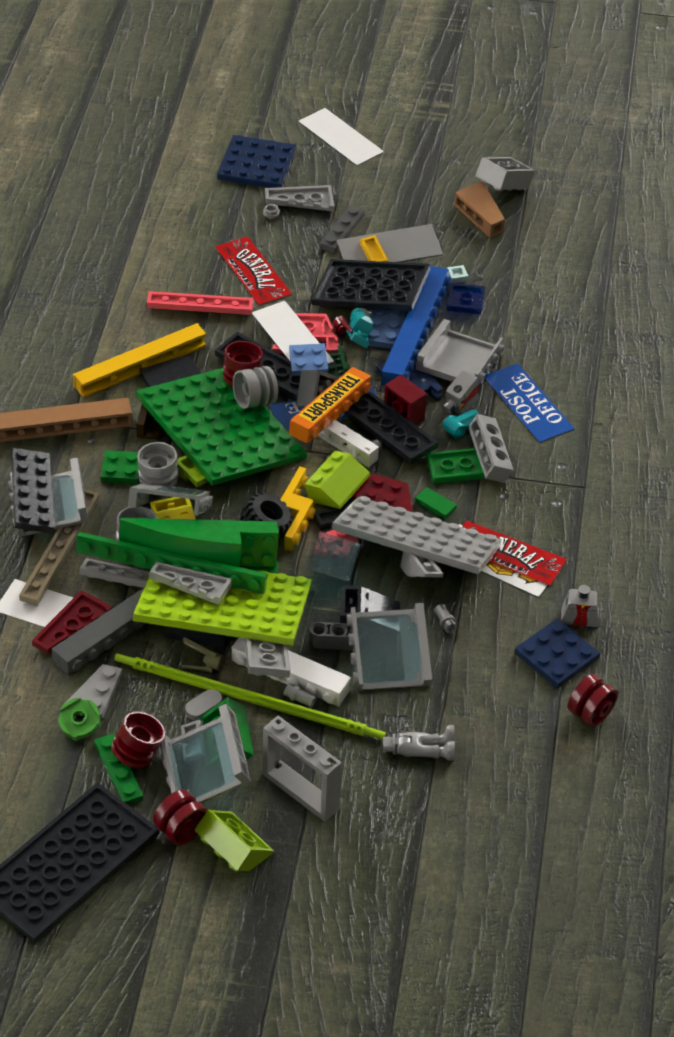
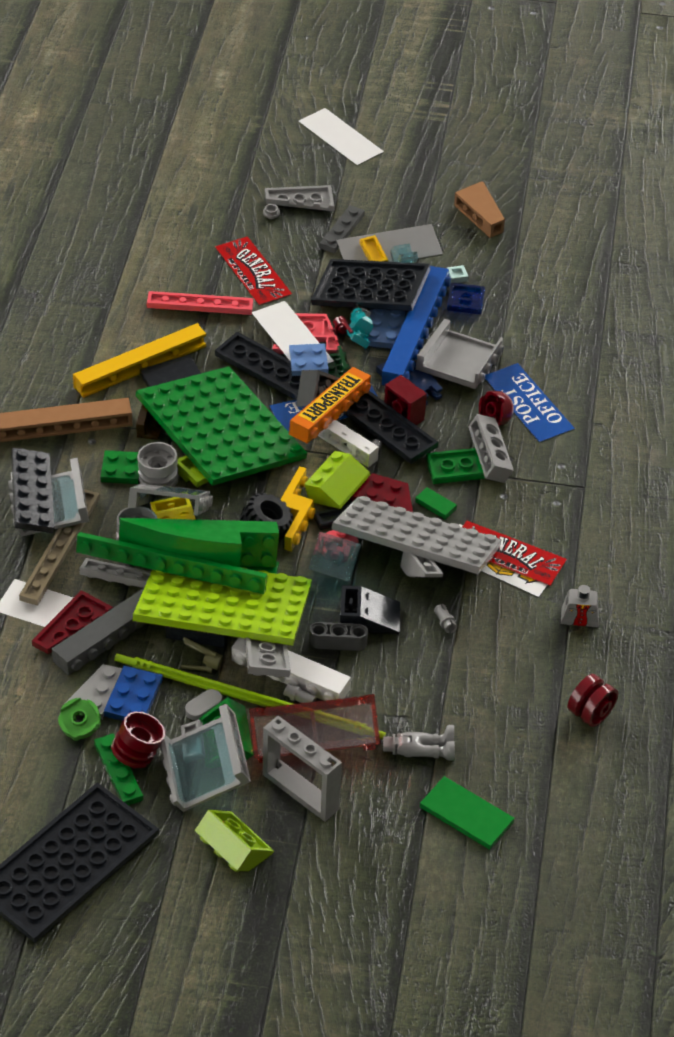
(133, 692): none -> blue plate
(179, 817): dark red wheel -> none
(200, 584): light grey wing -> none
(240, 356): dark red wheel -> none
(255, 387): light grey wheel -> none
(256, 162): dark blue plate -> none
(328, 723): none -> clear windscreen
(390, 649): clear light blue panel -> none
(403, 253): none -> clear light blue brick
(458, 425): teal piece -> none
(461, 393): light grey torso -> none
(467, 812): none -> green tile
(497, 405): none -> dark red cylinder
(504, 173): light grey brick -> none
(557, 653): dark blue plate -> none

